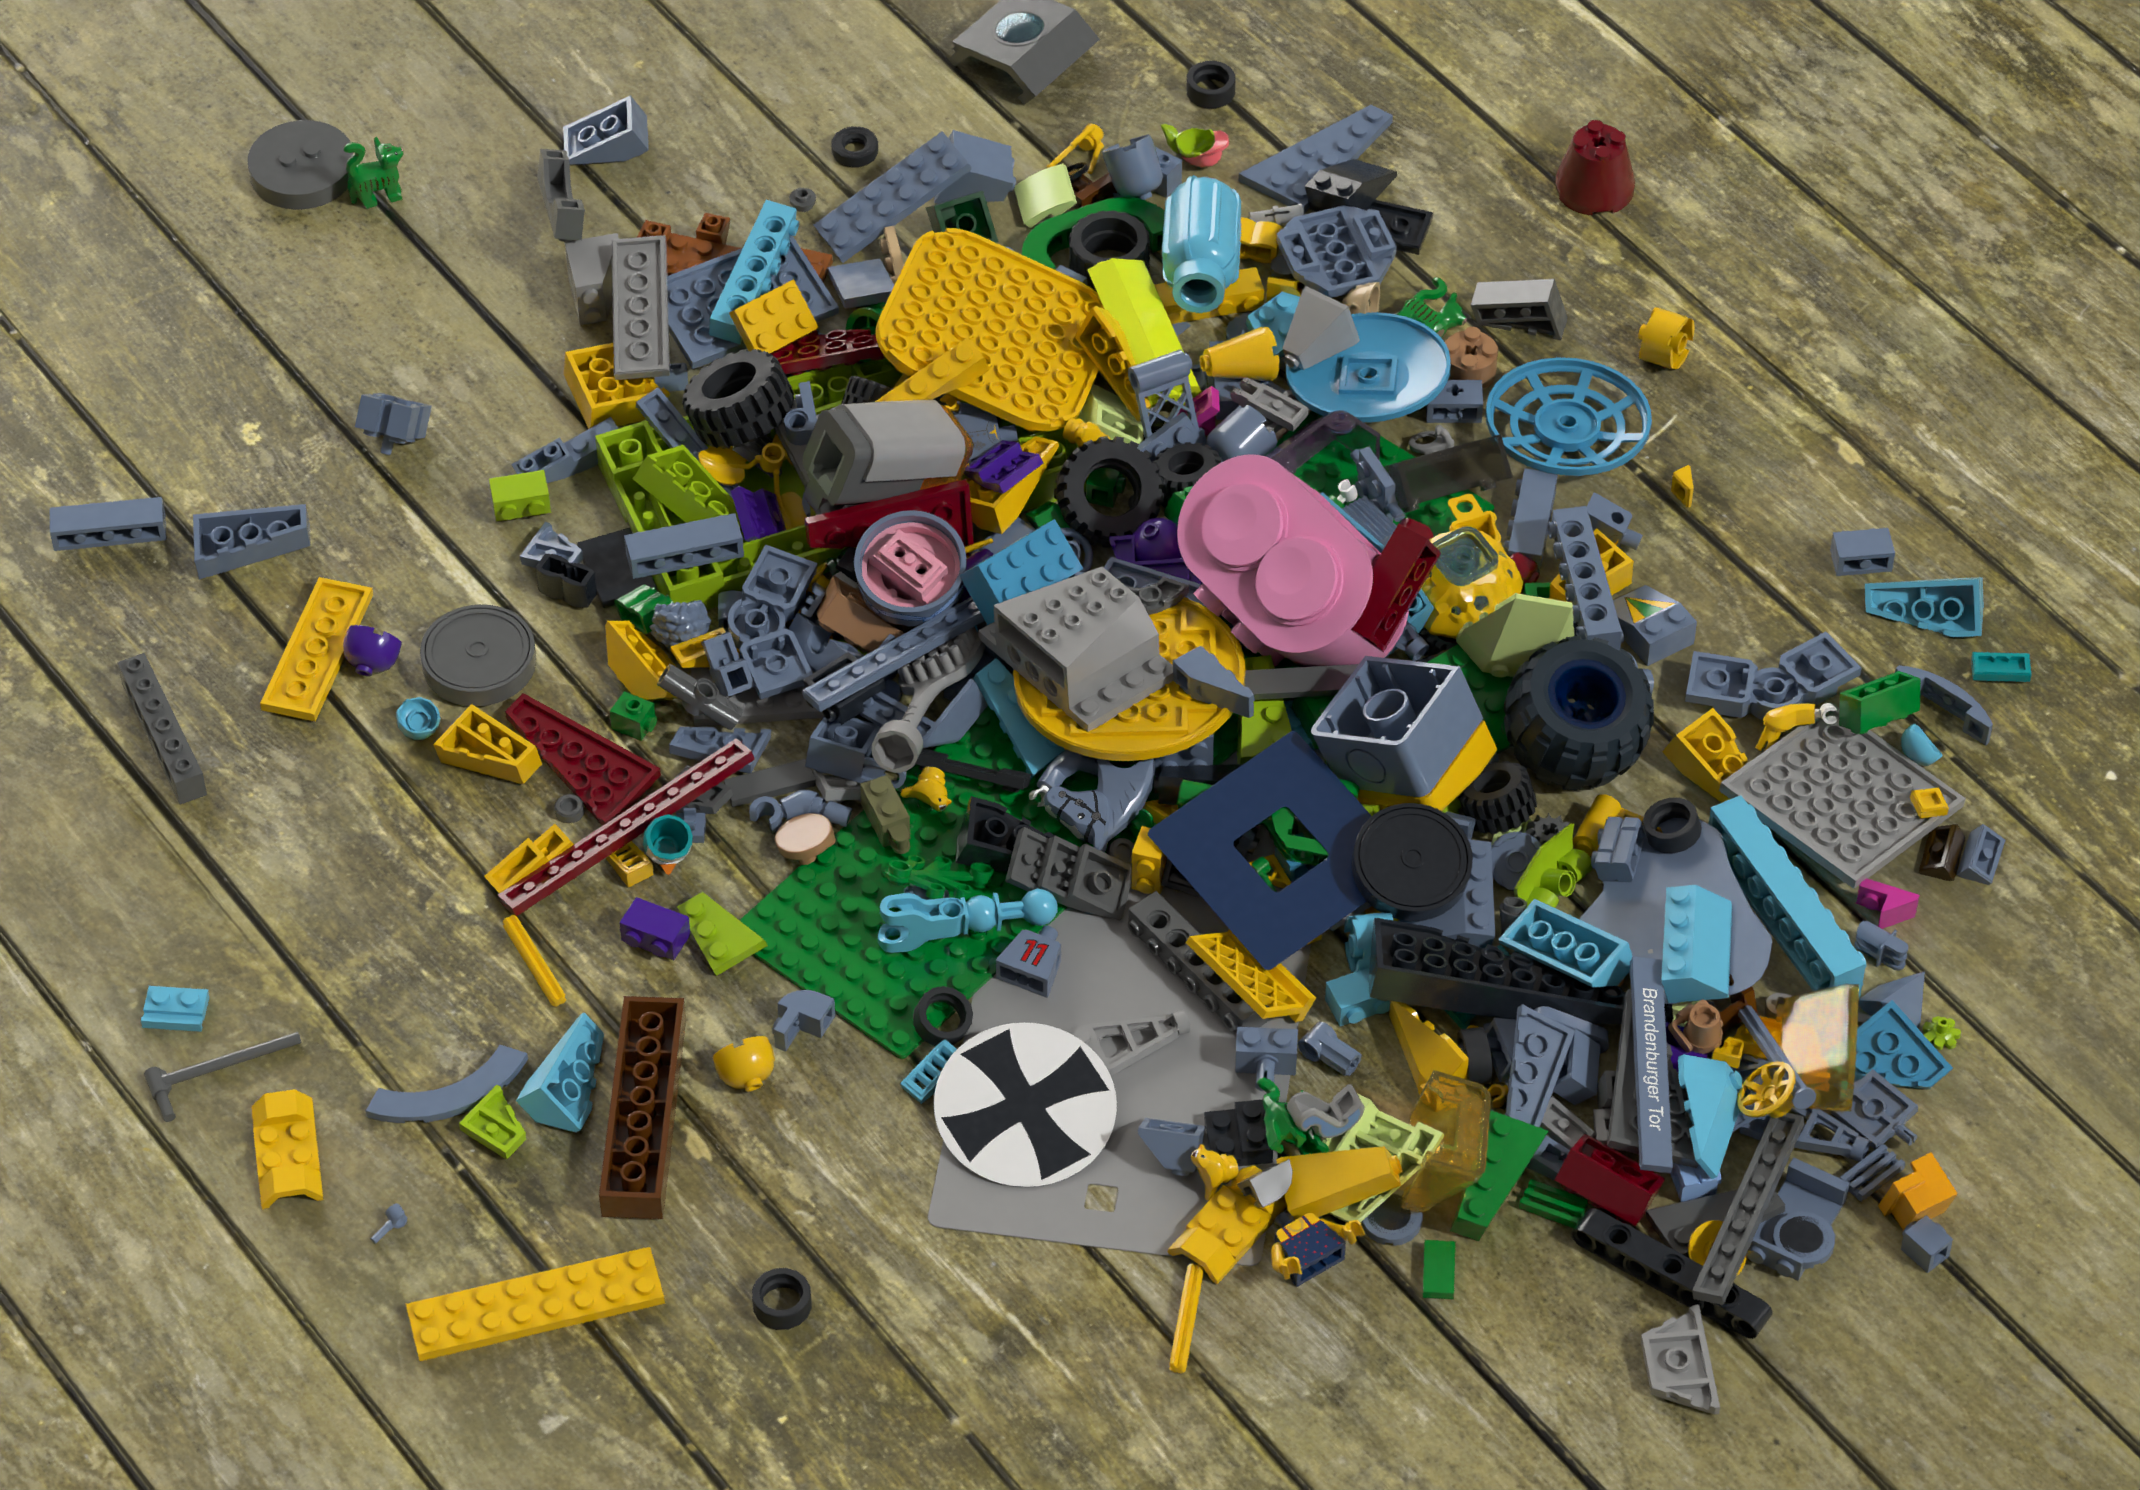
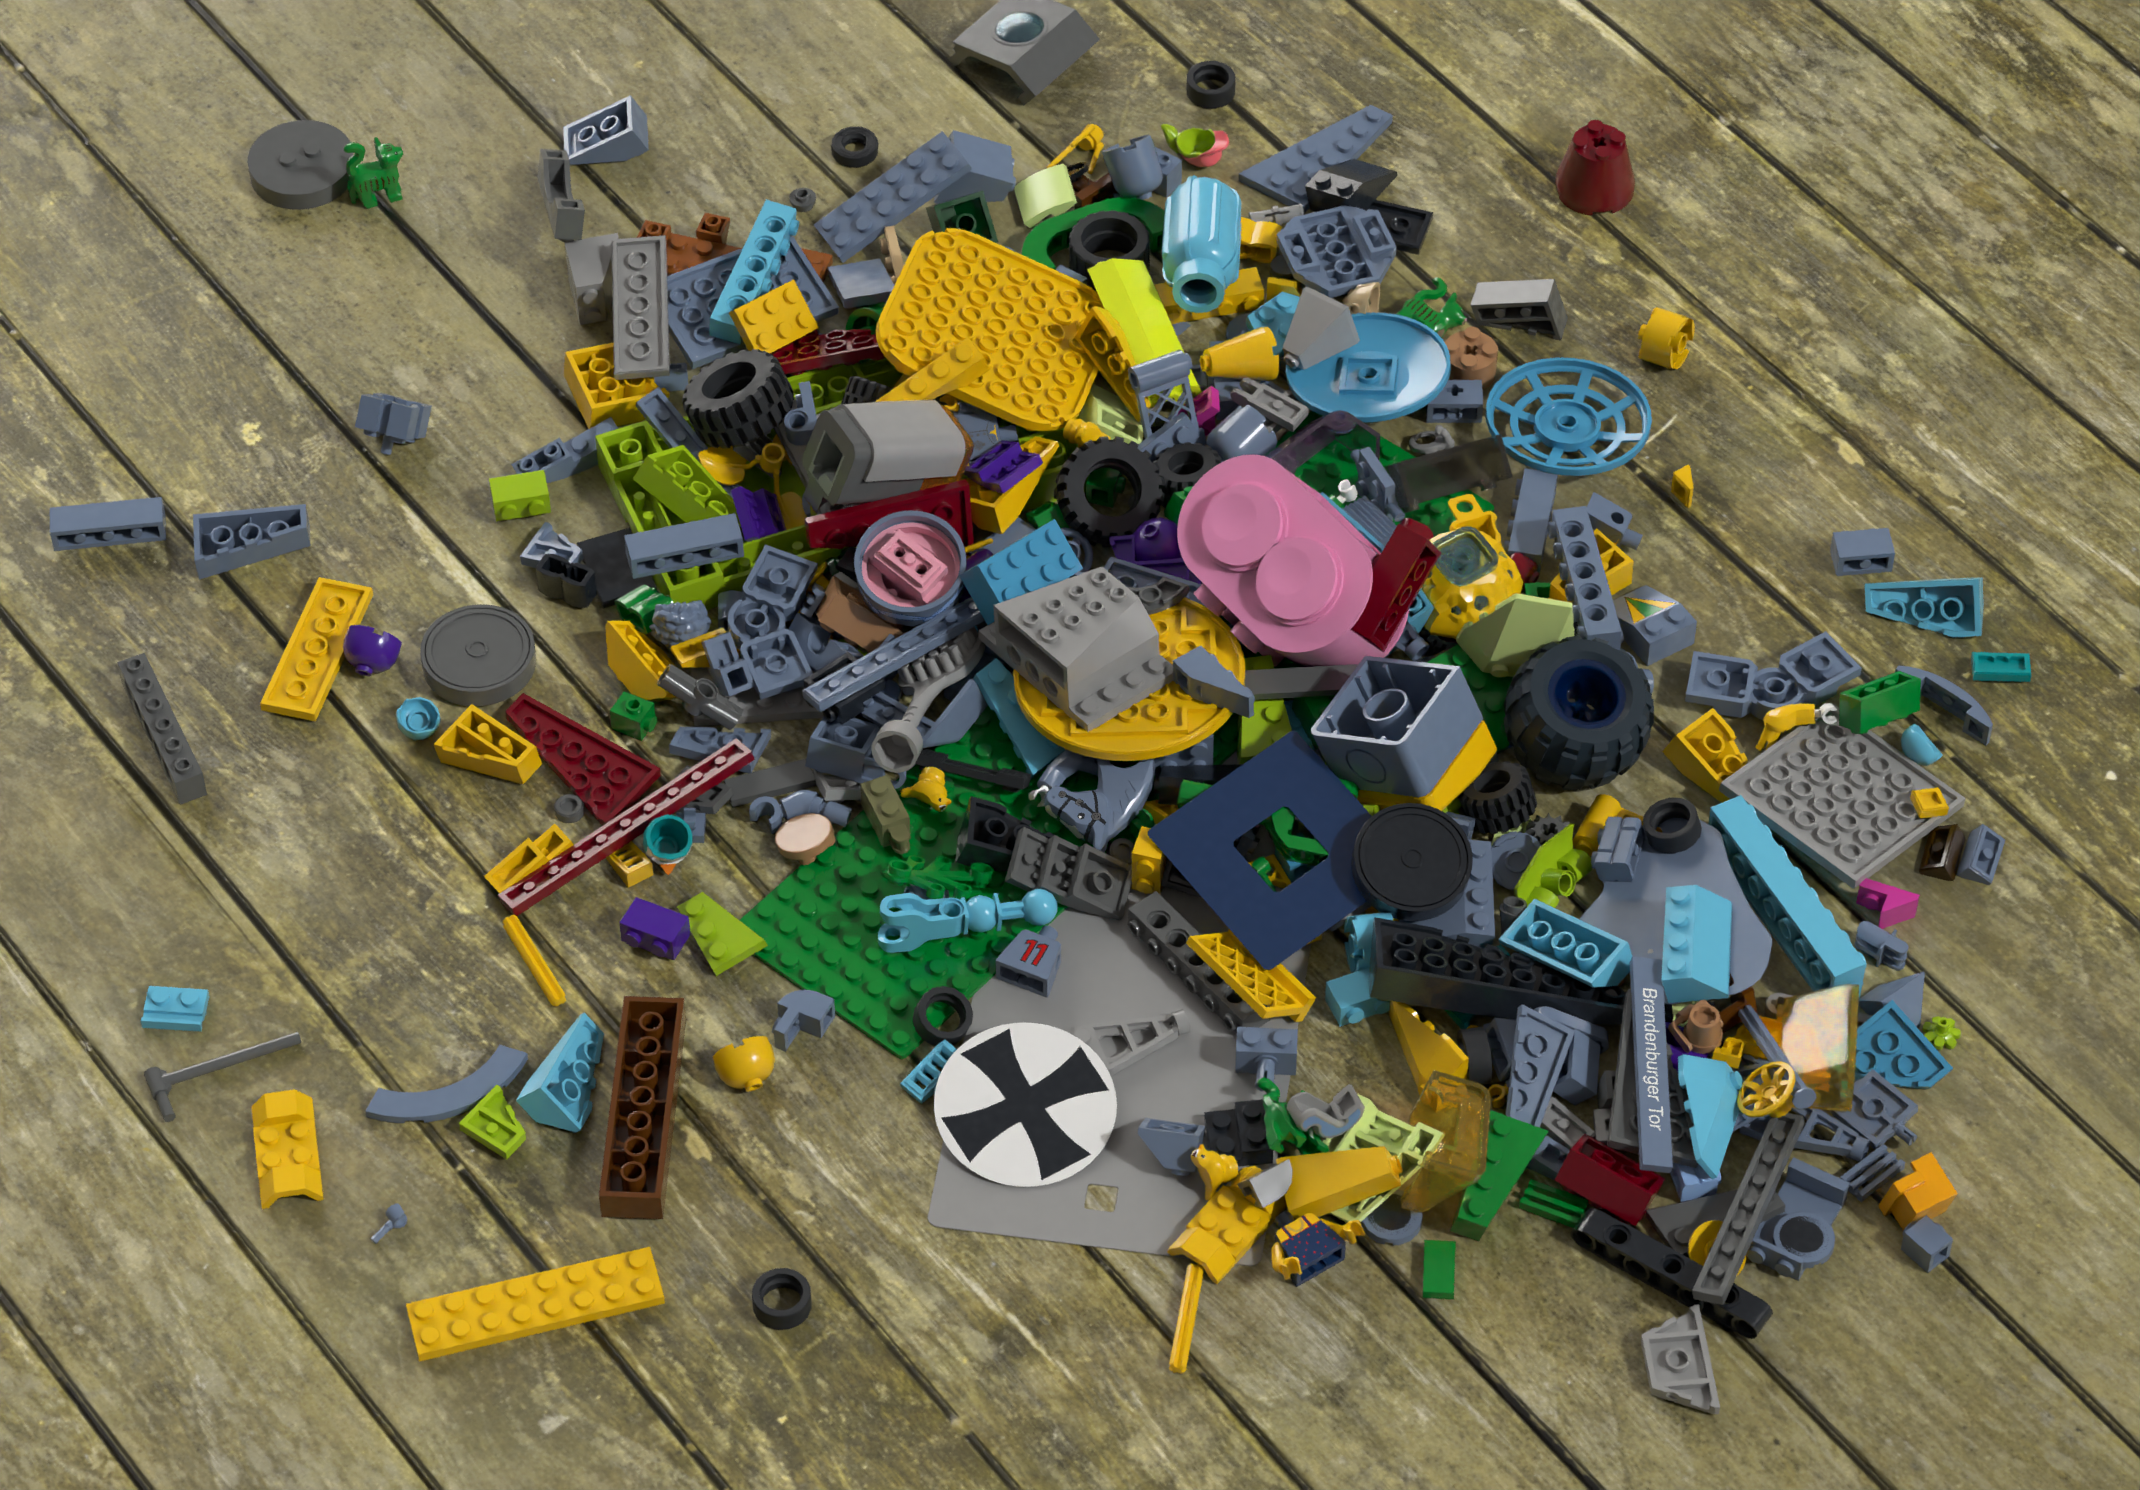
(1323, 1044): sand blue piece -> none

